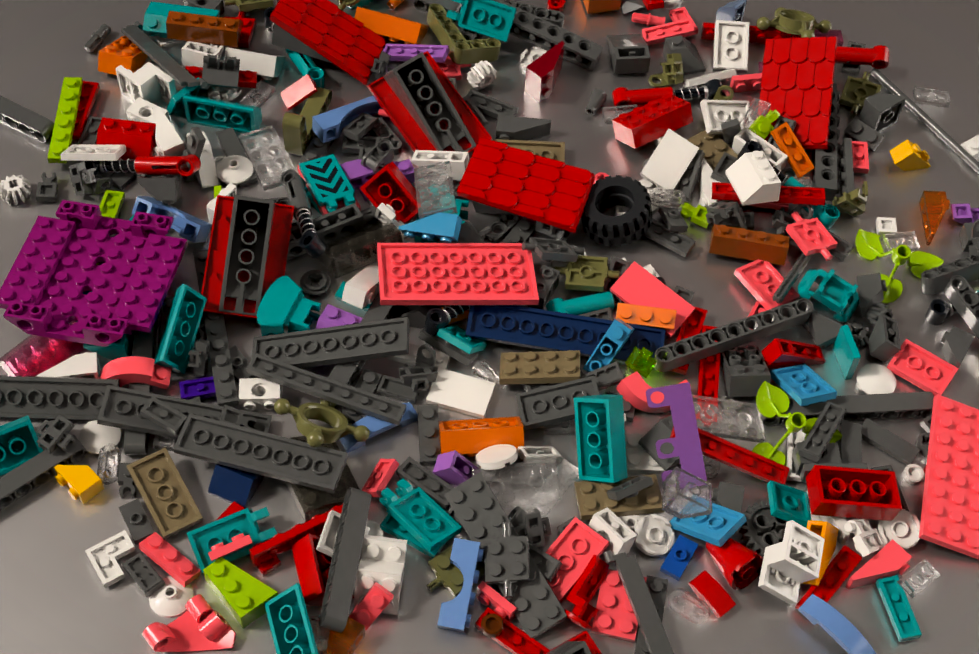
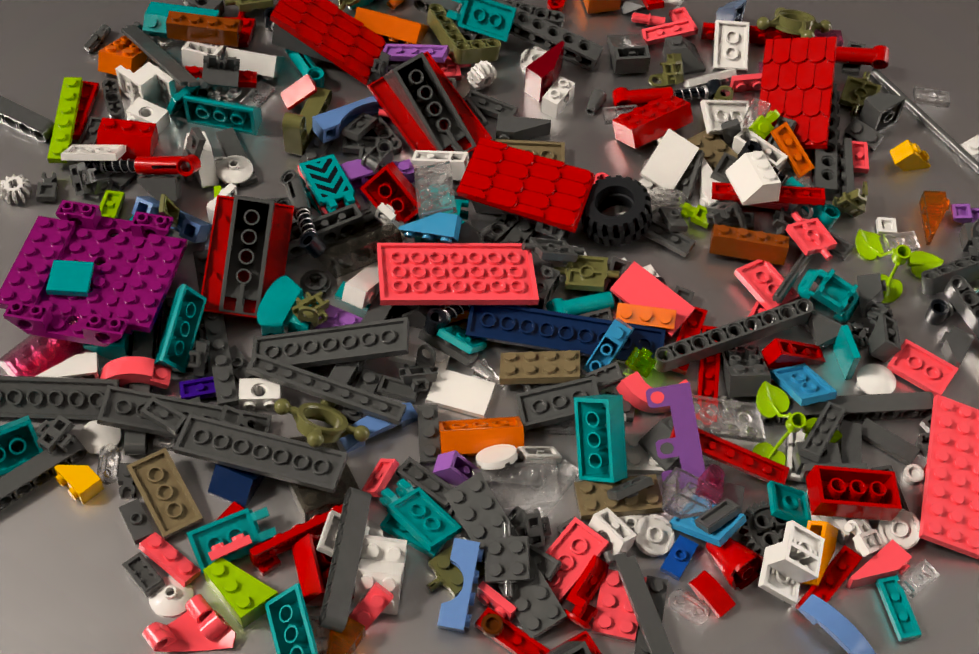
(70, 278): none -> teal tile
(104, 557): white plate -> none
(111, 94): none -> dark grey beam
(166, 137): white slope -> none
(168, 208): none -> olive slope
(266, 155): clear plate -> none
(311, 314): none -> olive piece
(557, 97): none -> white brick
(711, 483): none -> clear pink piece
(718, 516): none -> dark grey tile

